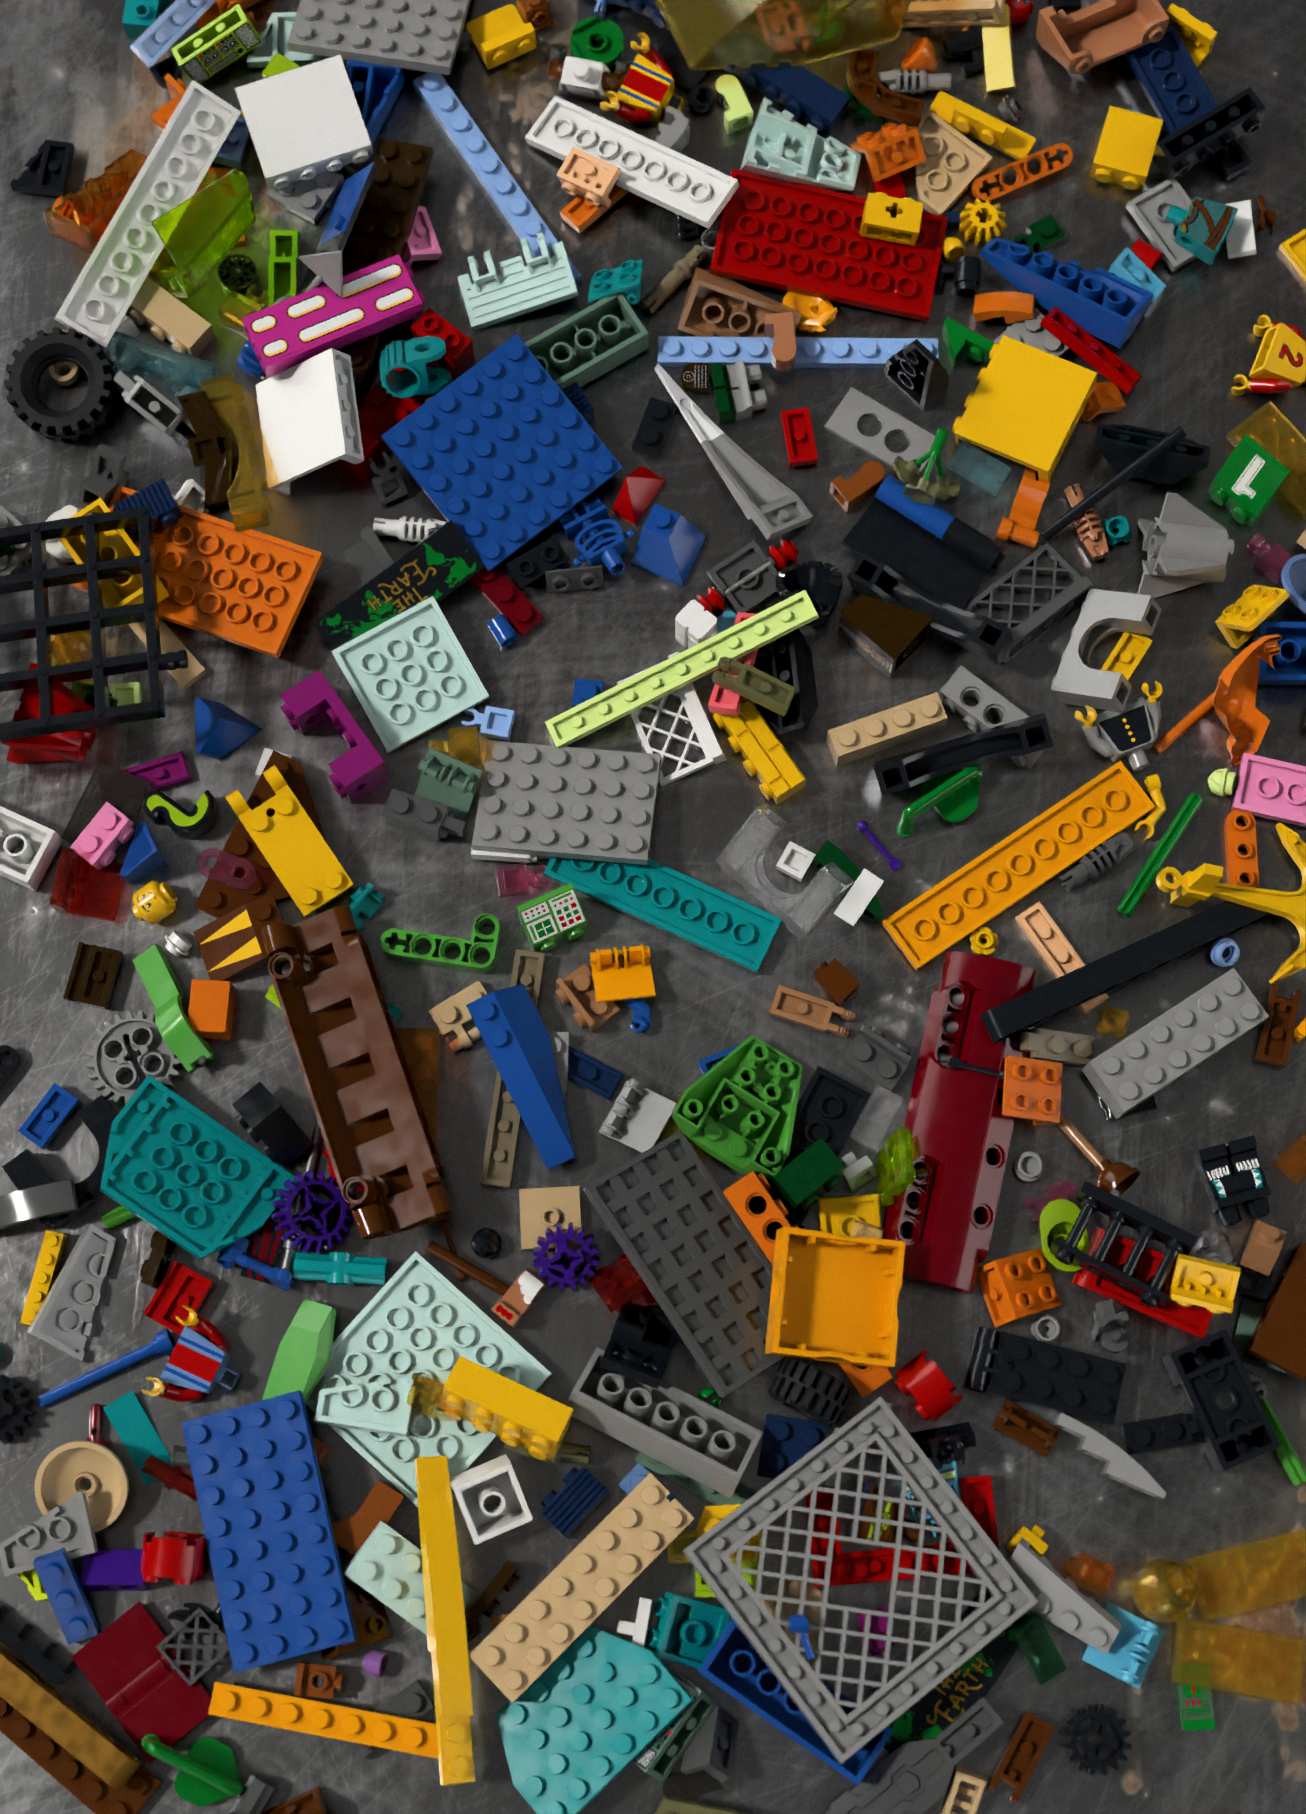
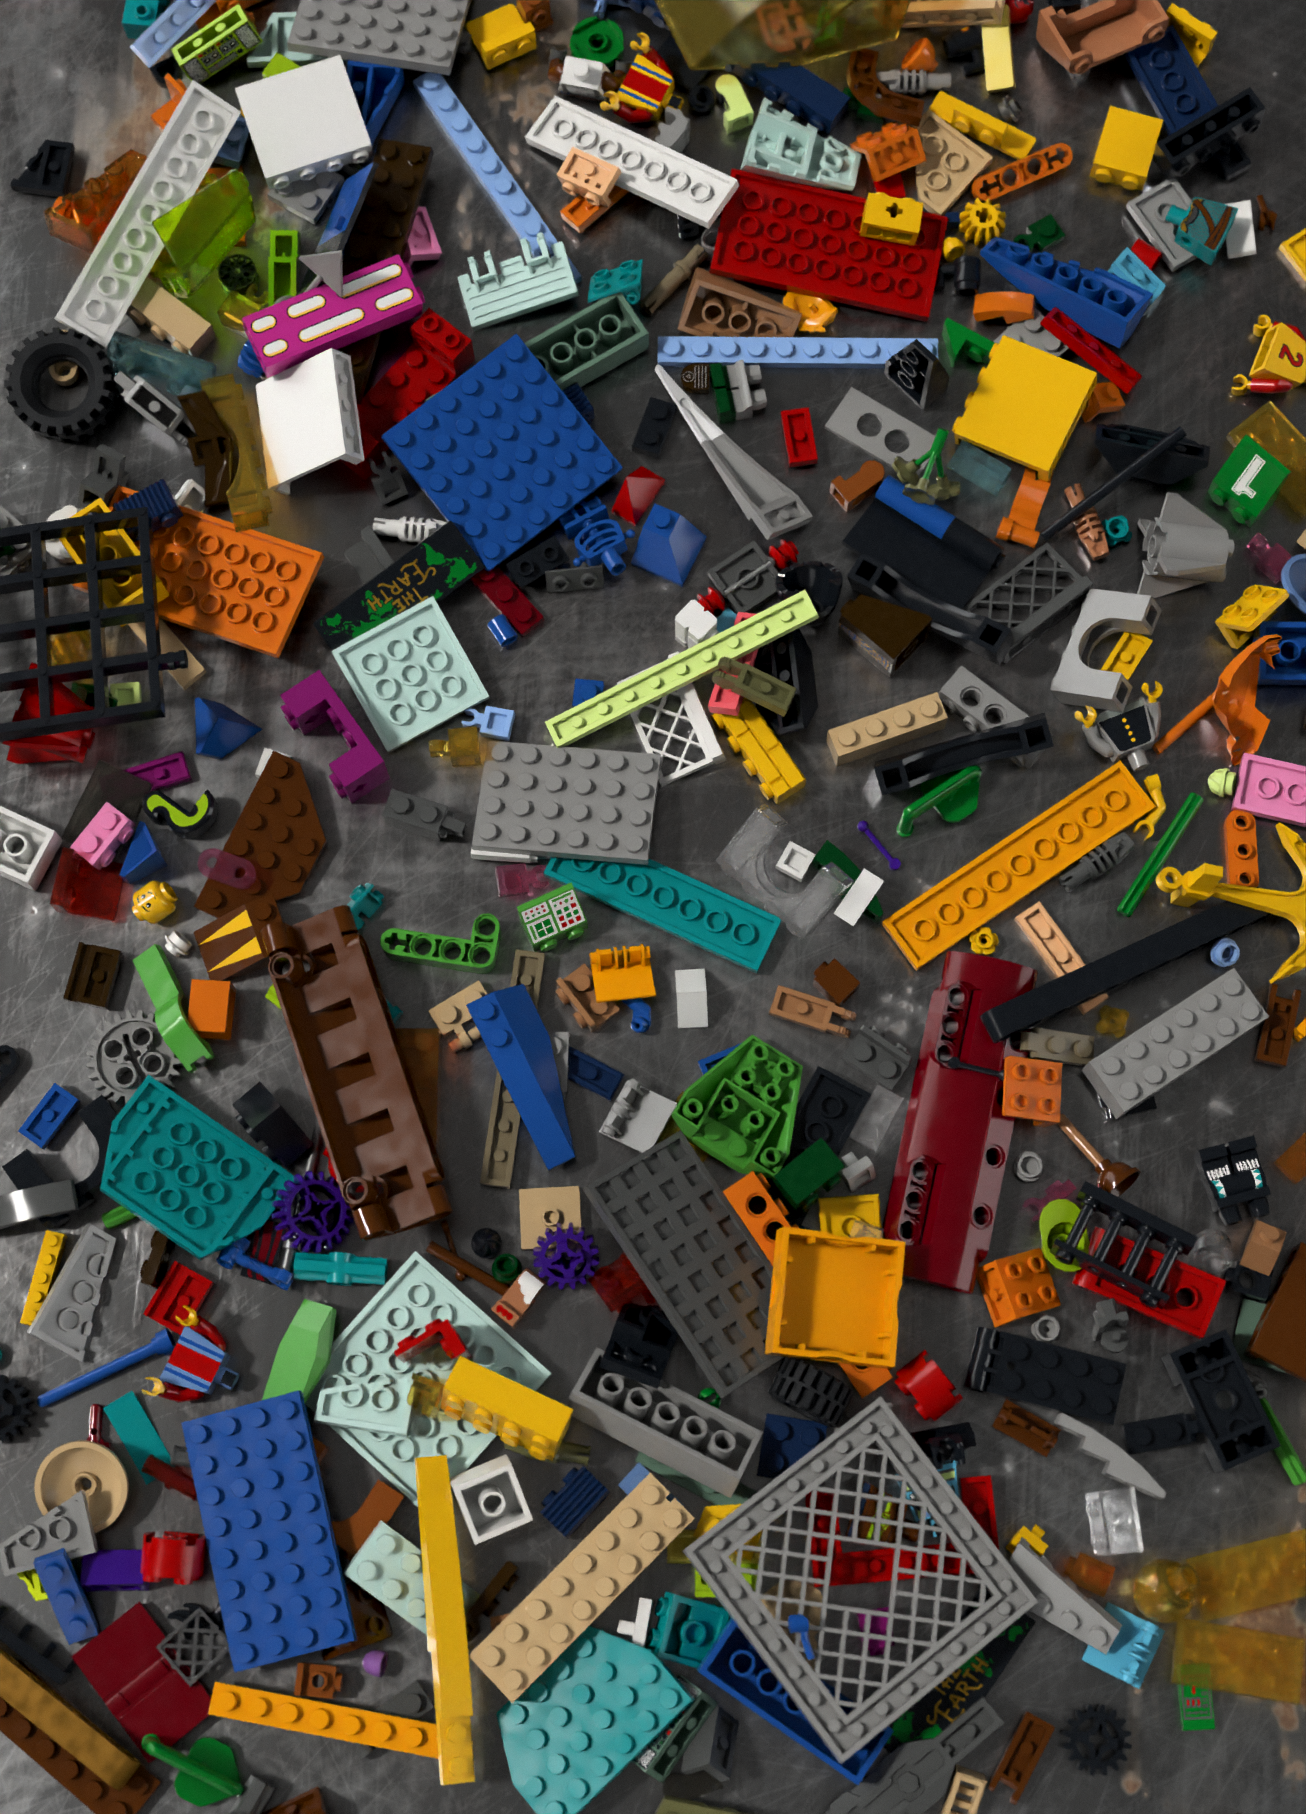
(293, 846): yellow hinge -> none
(412, 355): teal piece -> none
(435, 1332): none -> red bracket
(448, 782): sand green hinge -> none
(506, 1268): none -> dark green plate
(691, 998): none -> white slope
(784, 342): nougat leg -> none
(895, 1165): clear neon green plate -> none
(1038, 1648): clear green plate -> none
(1114, 1522): none -> clear bracket
(1204, 1284): yellow bracket -> none

